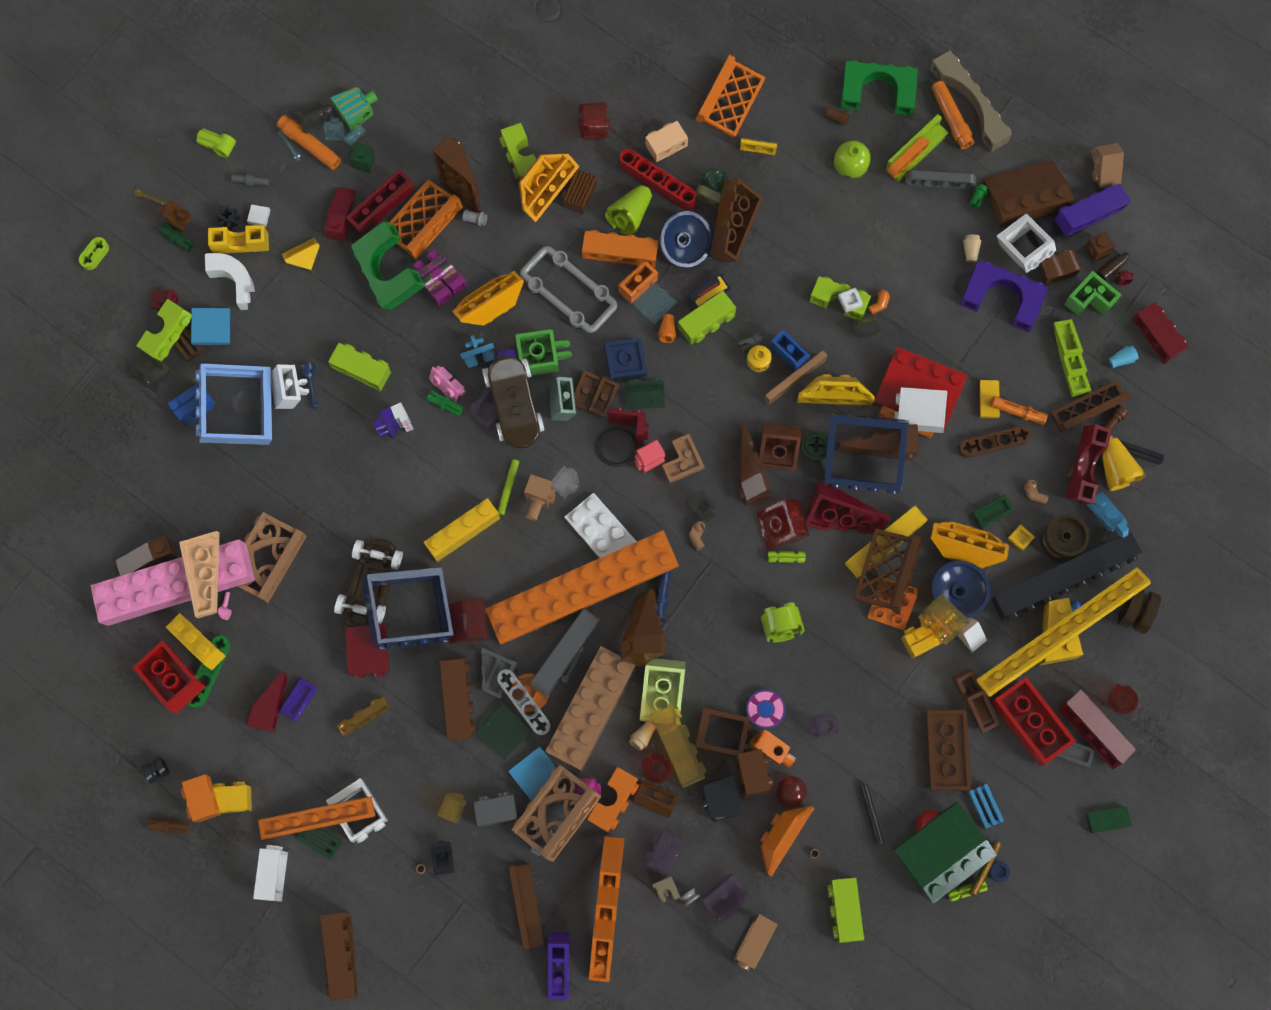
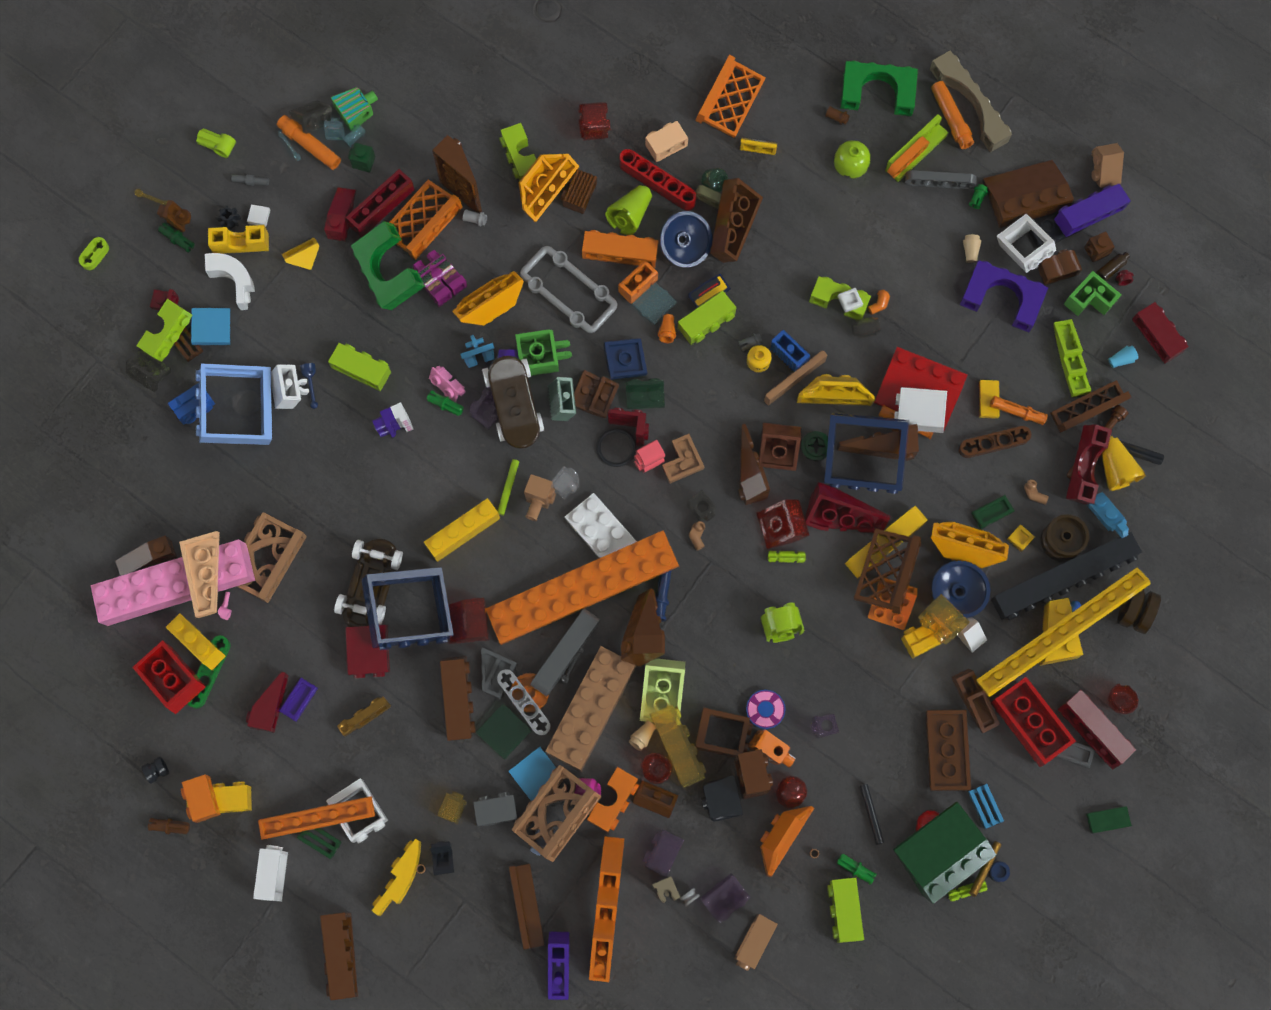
(405, 871): none -> yellow slope
(856, 868): none -> green axle

